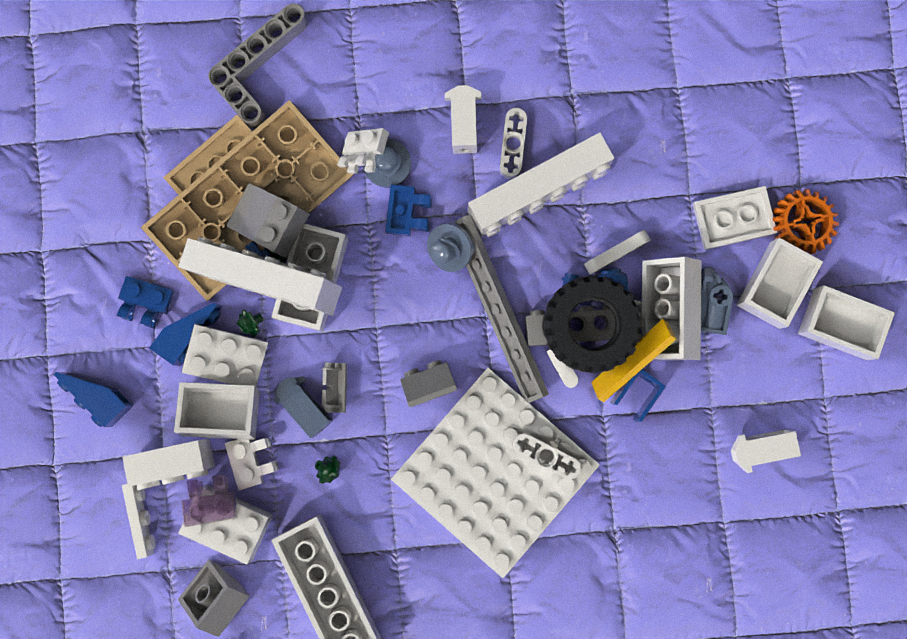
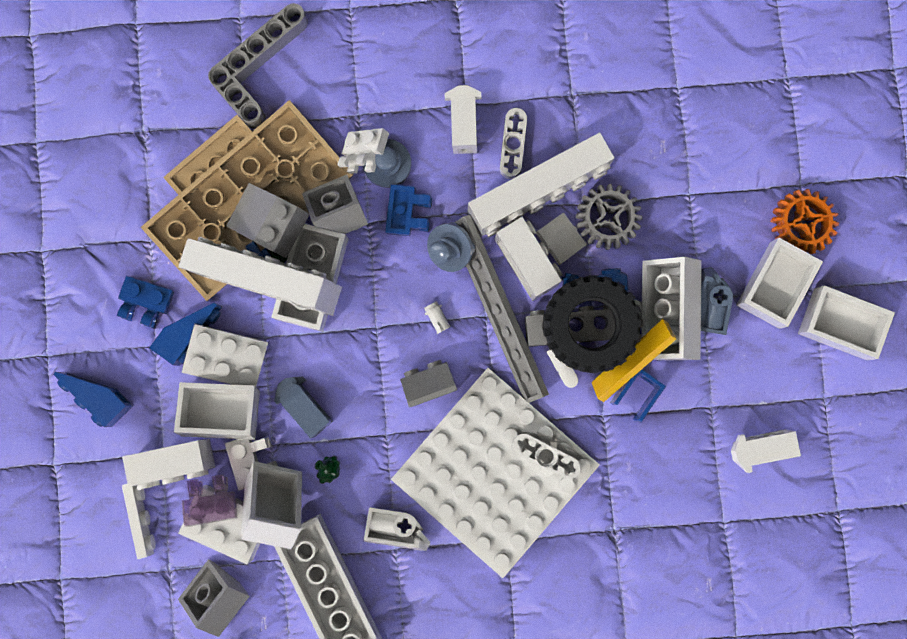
(249, 323): dark green plant -> none
(272, 505): none -> white piece
(335, 206): none -> light grey slope
(336, 380): light grey hinge -> none
(384, 530): none -> white piece
(437, 317): none -> white pin
(528, 258): none -> white piece
(561, 238): none -> white piece
(603, 207): none -> light grey gear
(617, 252): white beam -> none
(734, 217): white plate -> none

